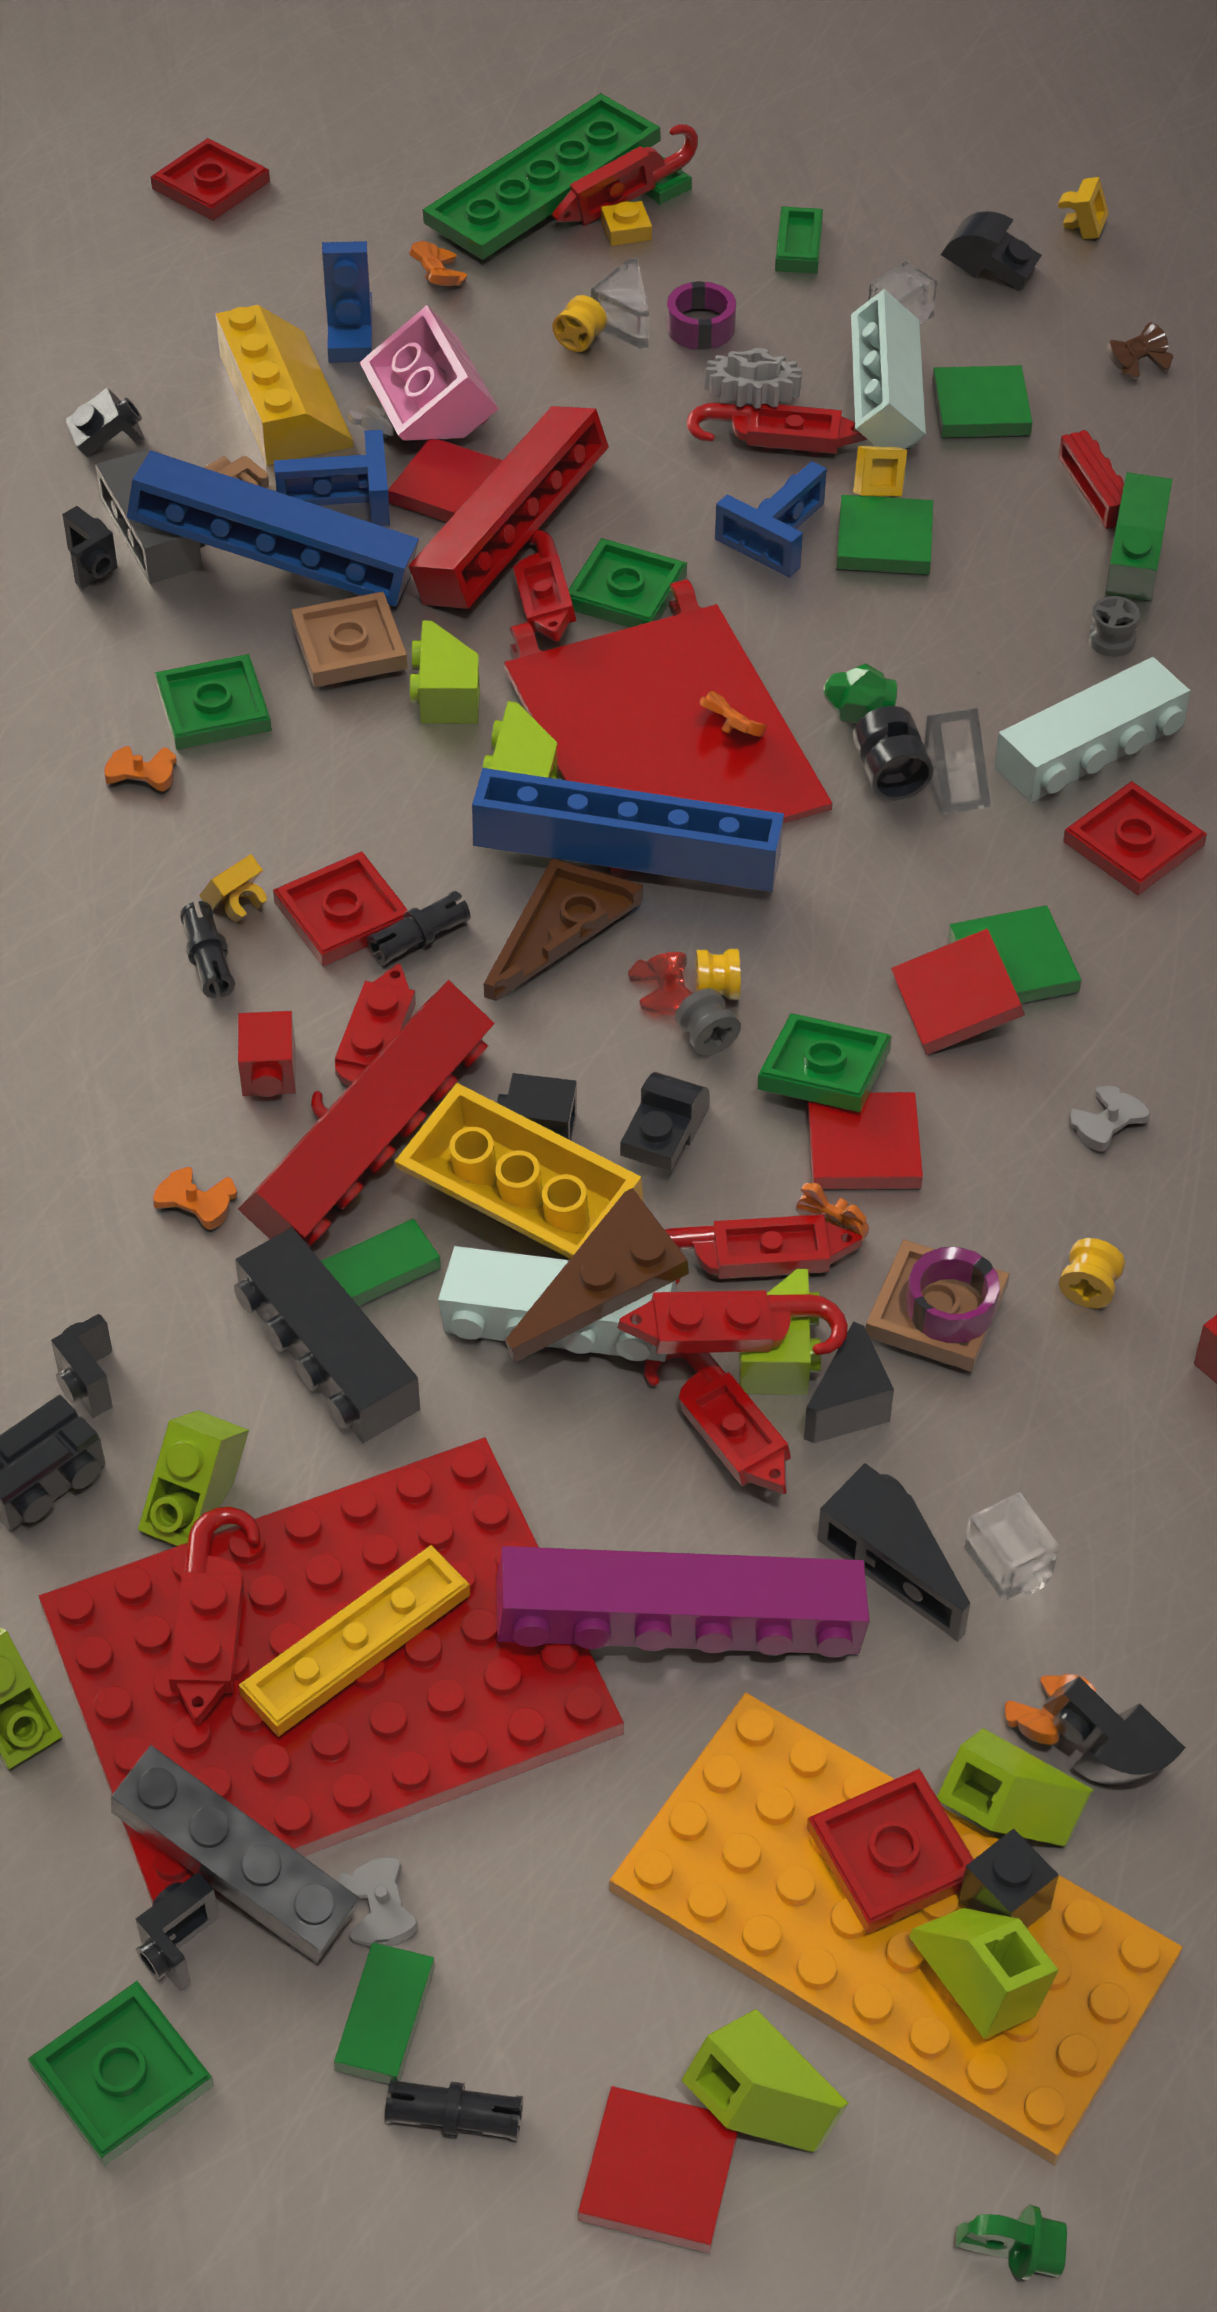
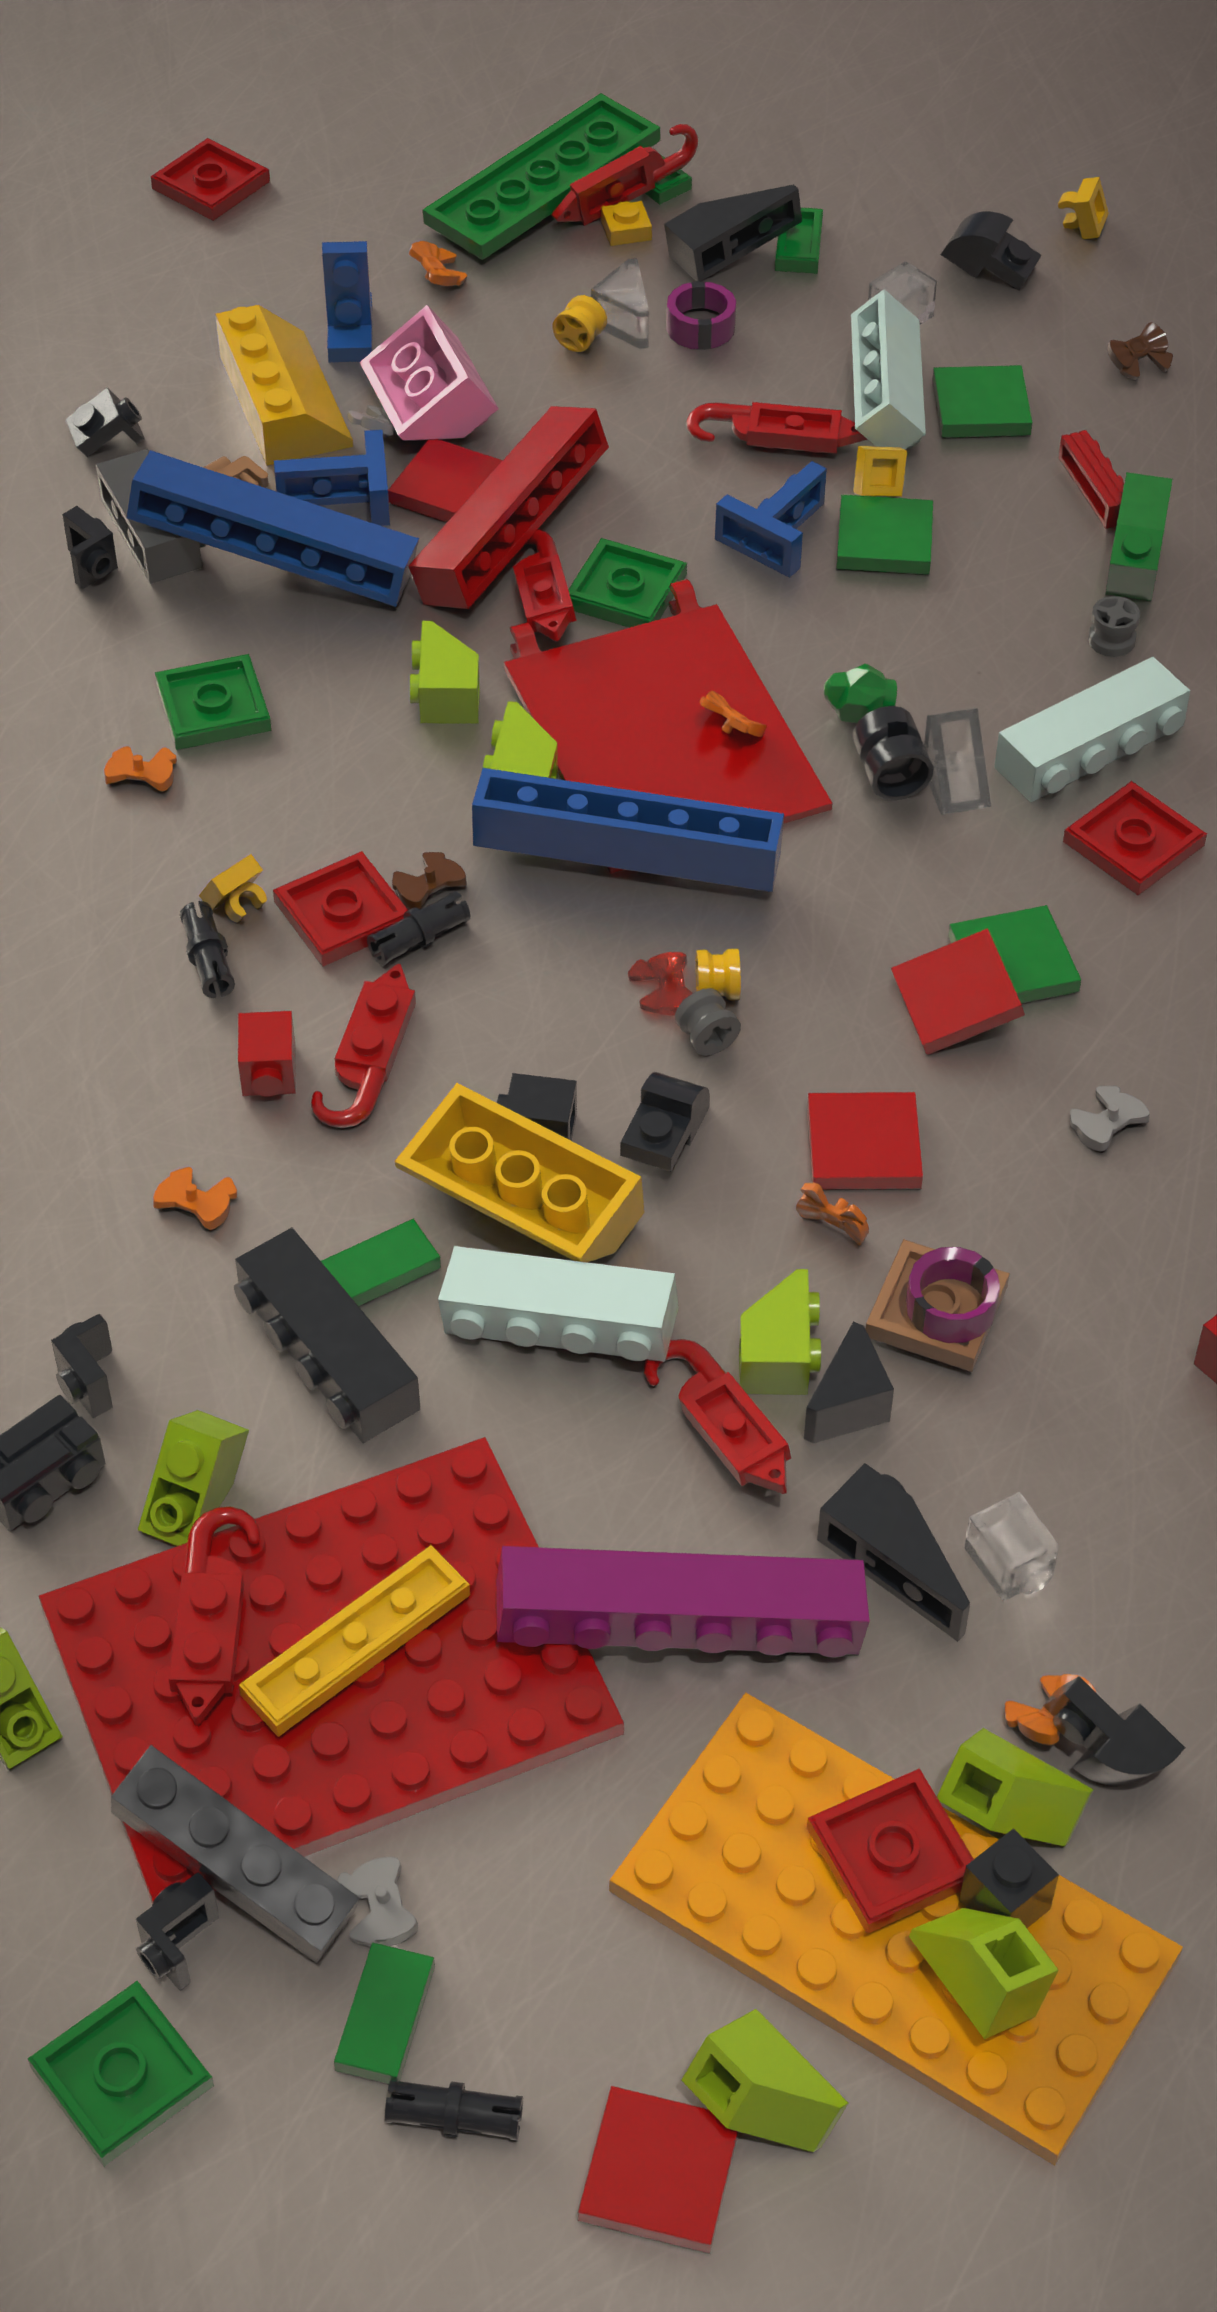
(349, 639): medium nougat plate -> none
(368, 1115): red brick -> none
(438, 874): none -> reddish brown piece
(560, 915): reddish brown wing -> none
(612, 1268): reddish brown wing -> none
(729, 1321): red plate -> none
(730, 228): none -> black slope
(753, 378): light grey gear -> none
(766, 1245): red plate -> none
(824, 1062): green tile -> none
(1028, 2243): green piece -> none
(1092, 1273): yellow wheel -> none

